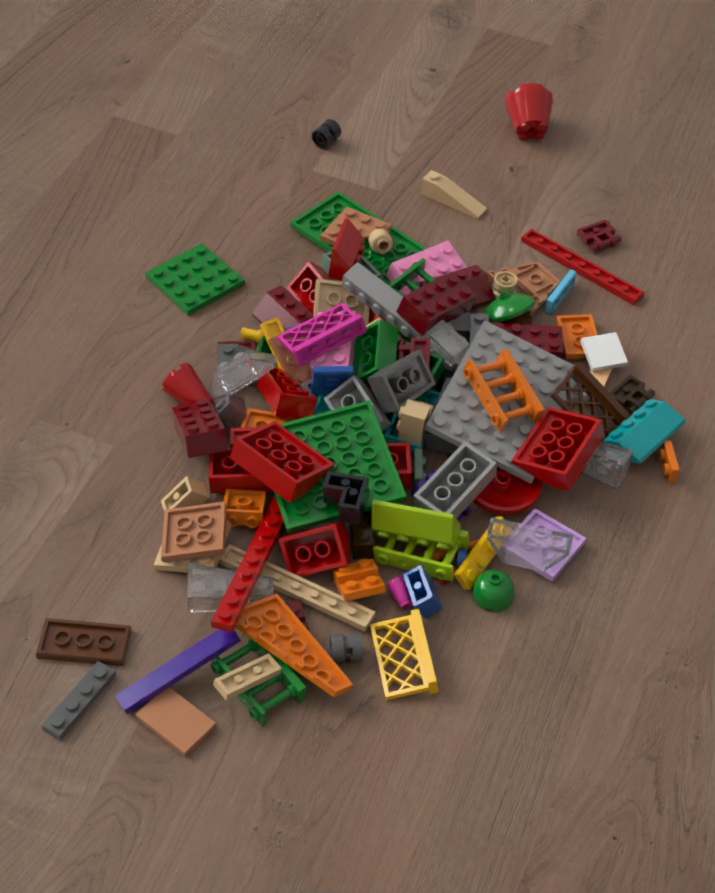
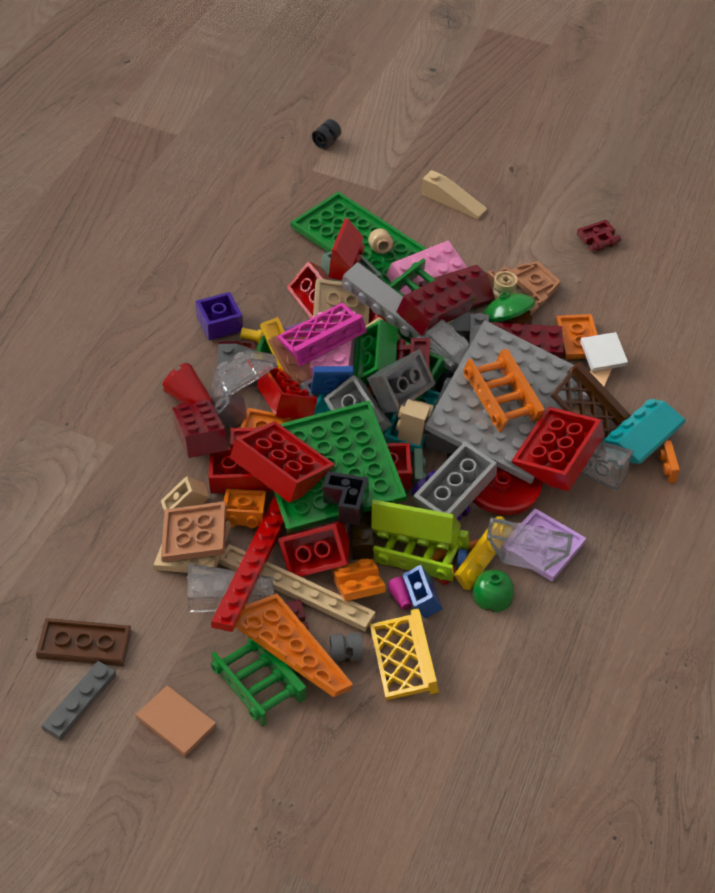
(176, 669): dark purple tile -> none
(195, 279): green plate -> none
(219, 316): none -> dark purple brick
(247, 676): tan plate -> none
(281, 304): dark red slope -> none
(364, 224): nougat plate -> none
(529, 110): red cone -> none
(560, 292): medium azure tile -> none
(583, 267): red tile -> none
(630, 388): dark brown plate -> none

